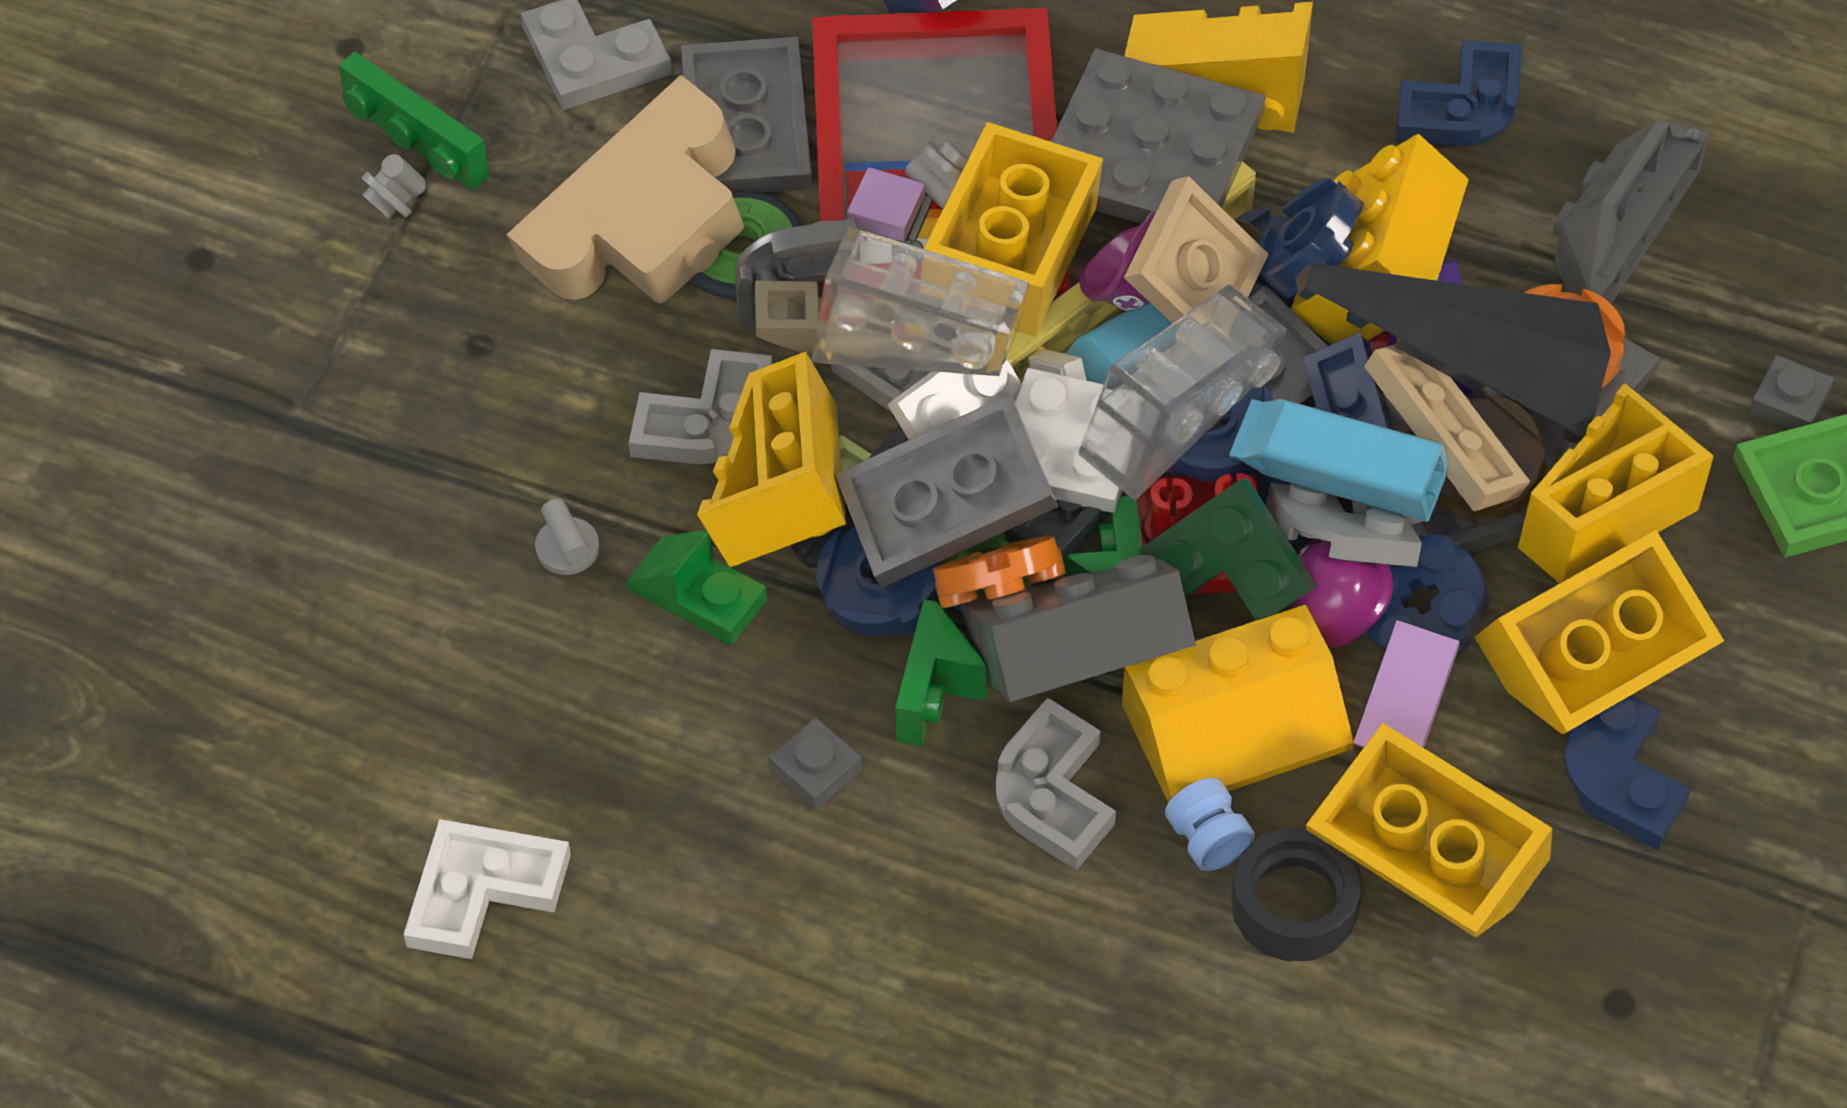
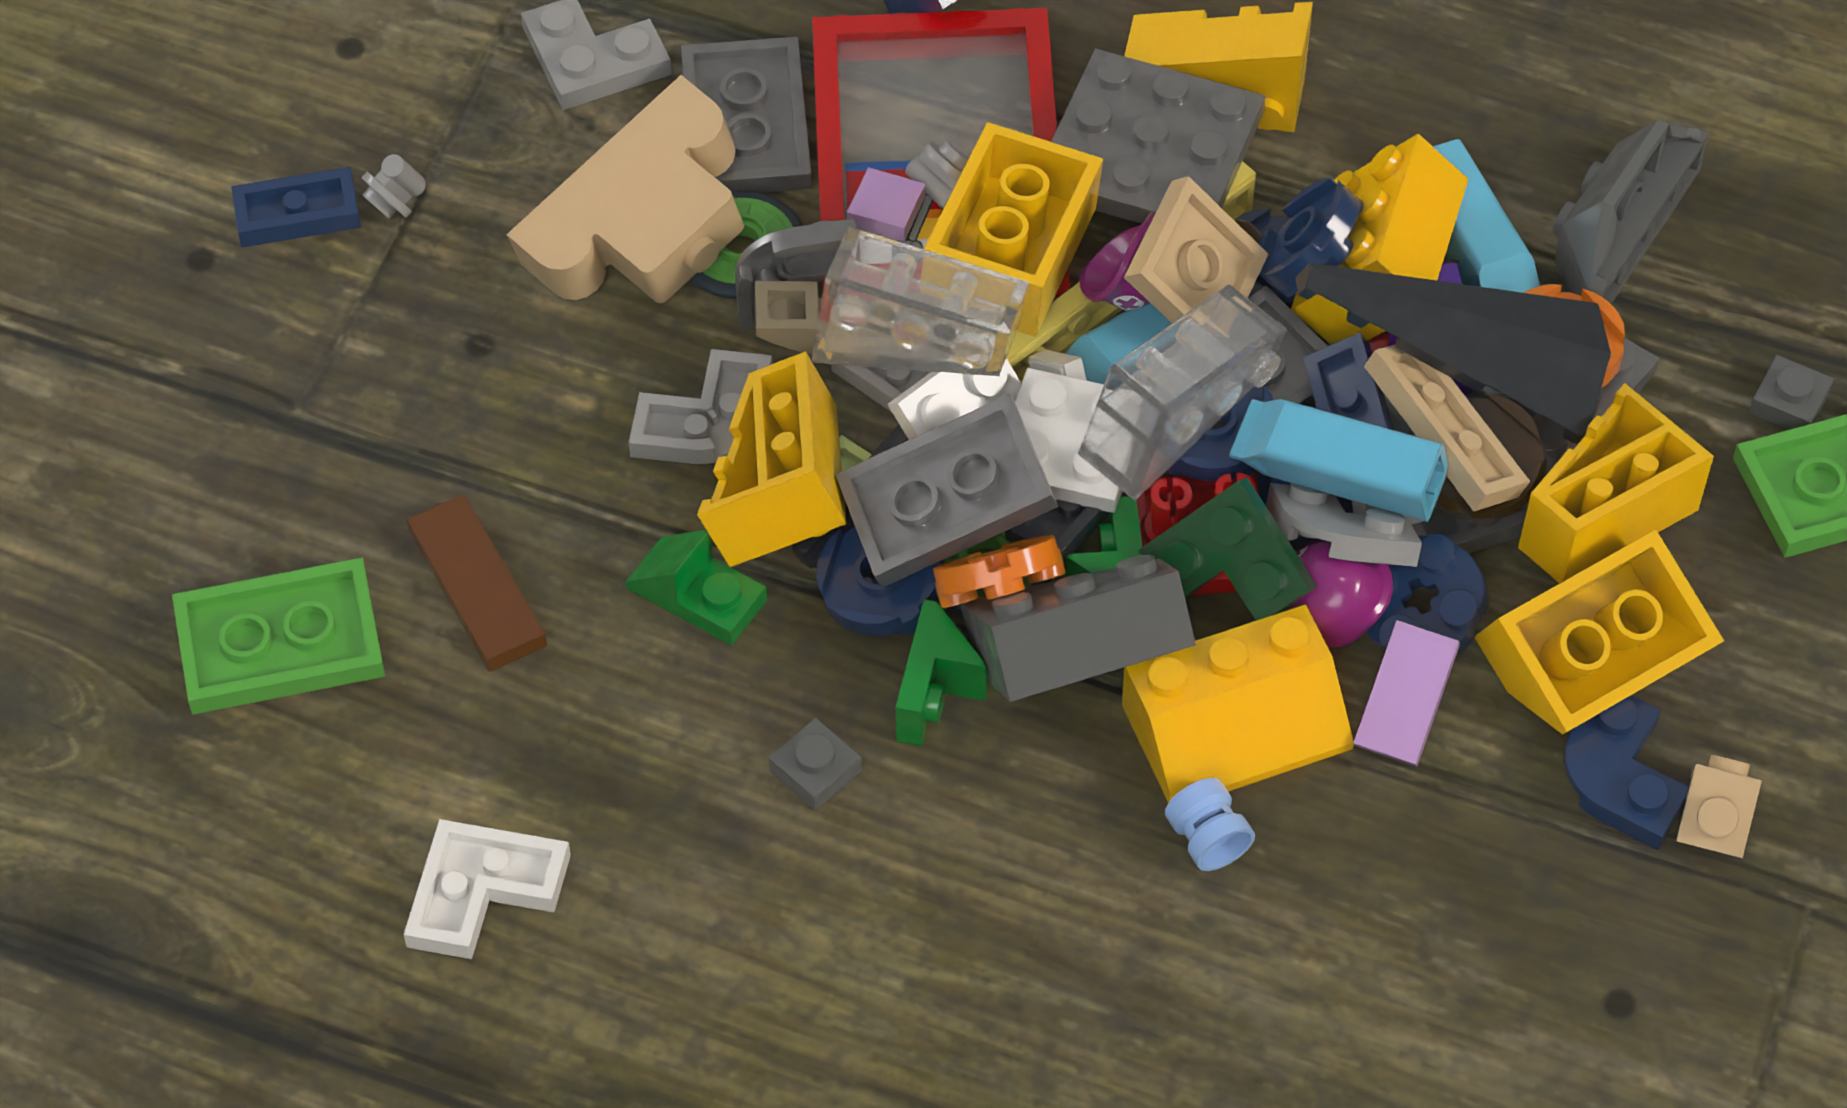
(277, 636): none -> bright green plate
(295, 207): none -> dark blue plate
(413, 121): green plate -> none
(476, 582): none -> reddish brown tile
(565, 542): light grey plate -> none
(1036, 786): light grey plate -> none
(1285, 938): black tyre -> none
(1433, 832): yellow slope -> none
(1469, 111): dark blue plate -> none
(1483, 235): none -> medium azure piece
(1719, 806): none -> tan bracket

